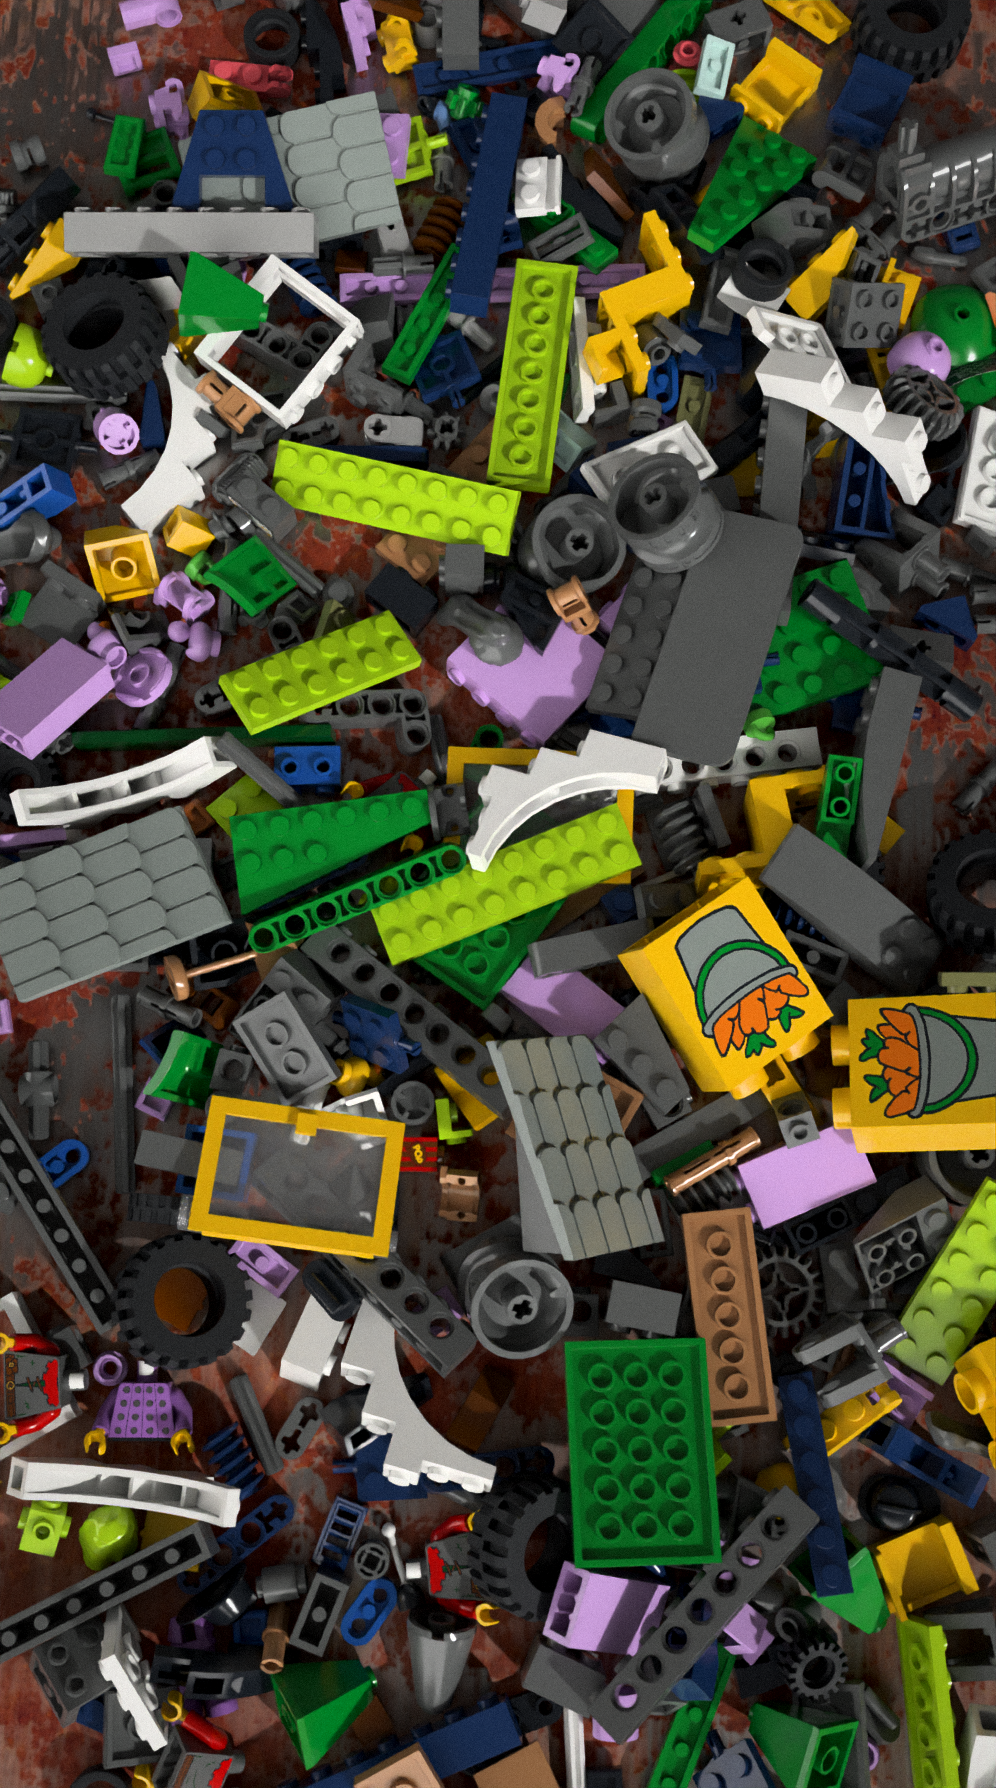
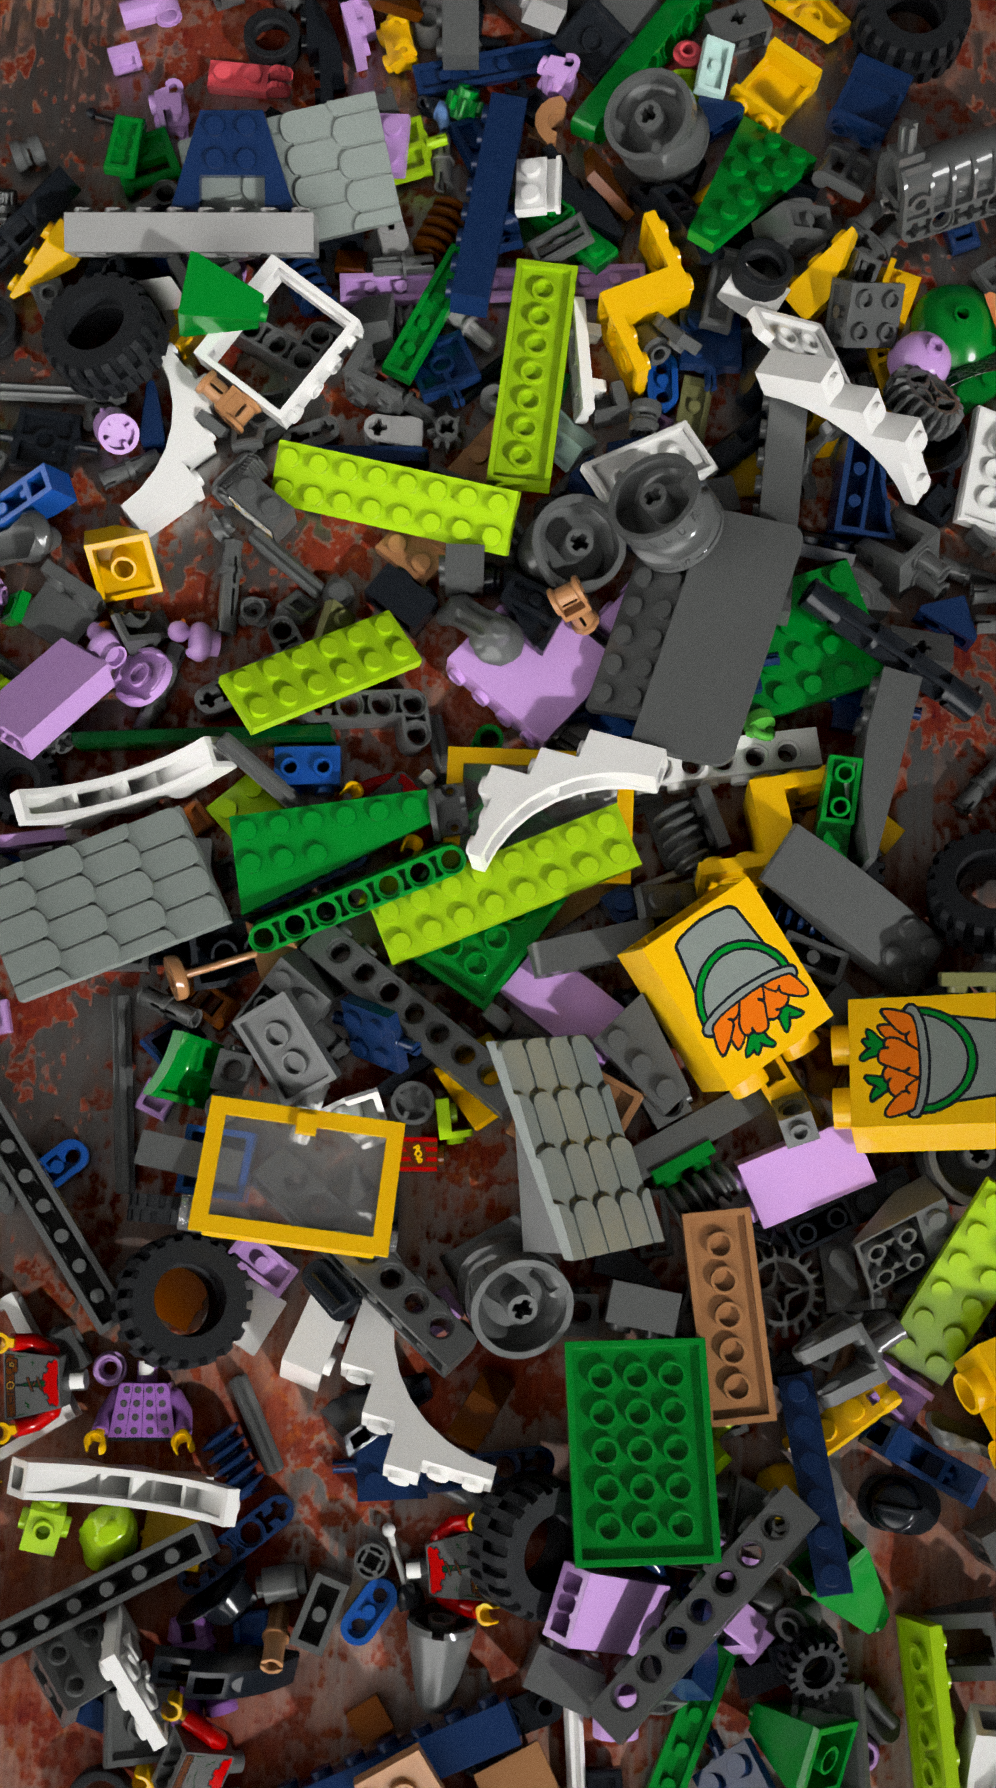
(26, 361): lime cylinder -> none
(38, 1089): dark grey axle -> none
(178, 591): lavender piece -> none
(187, 532): yellow panel -> none
(198, 565): bright green tile -> none
(220, 94): yellow slope -> none
(241, 521): dark grey tile -> none
(251, 576): green plate -> none
(294, 1422): dark grey beam -> none
(321, 1702): green slope -> none
(350, 1505): dark blue slope -> none
(356, 1075): yellow animal -> none
(460, 1194): medium nougat piece -> none
(582, 86): dark grey pin -> none
(602, 356): yellow panel -> none
(713, 1160): medium nougat pin -> none
(921, 1566): yellow panel -> none
(931, 256): dark grey piece -> none

